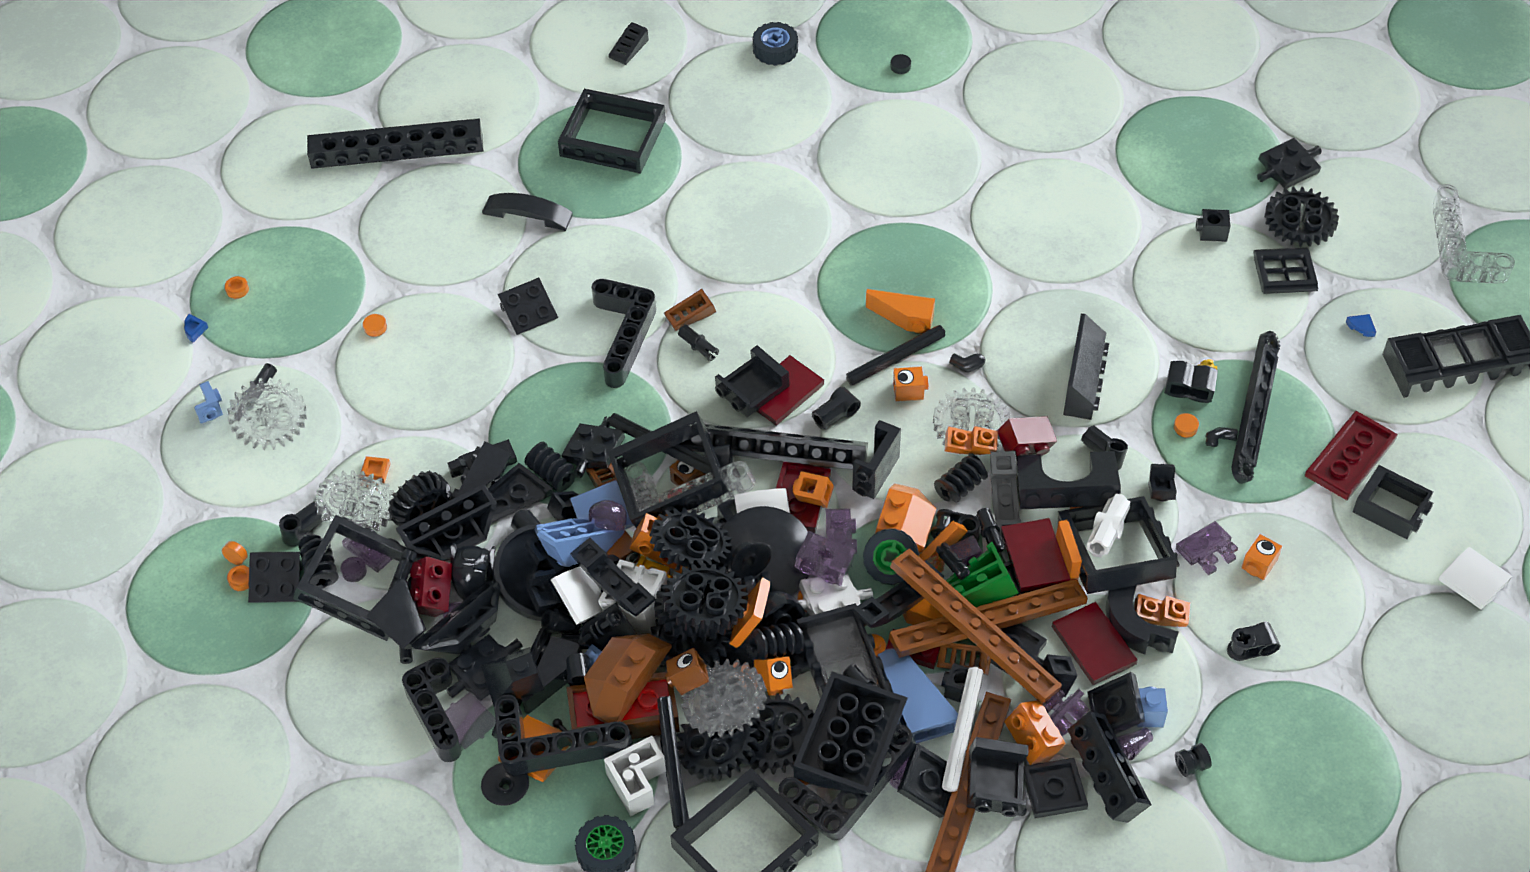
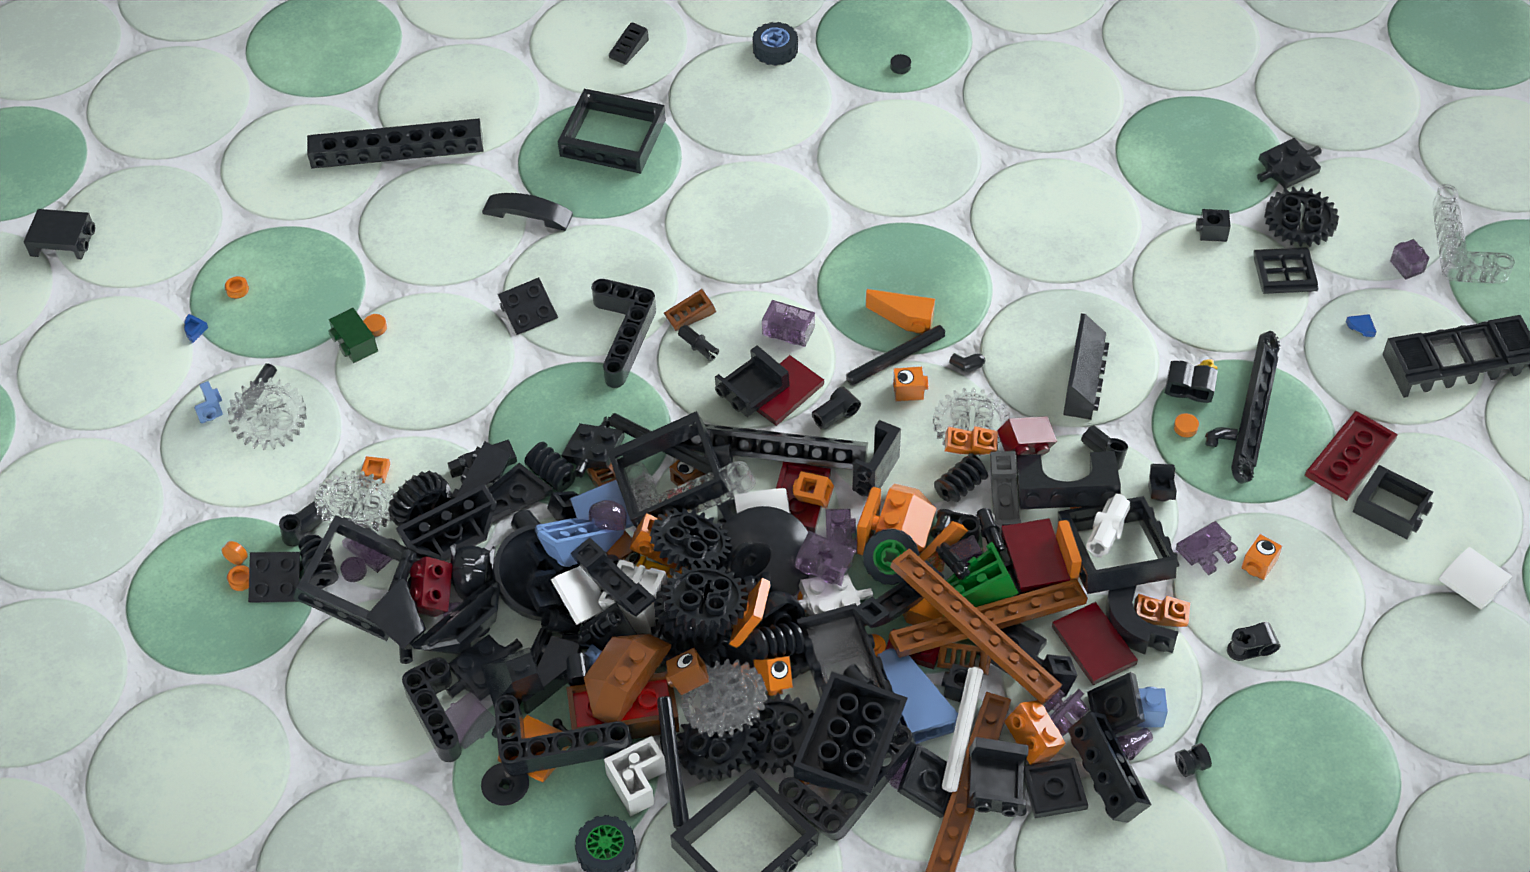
(59, 232): none -> black panel
(353, 335): none -> dark green brick
(788, 323): none -> clear purple brick
(868, 519): none -> orange plate
(1409, 259): none -> clear purple brick

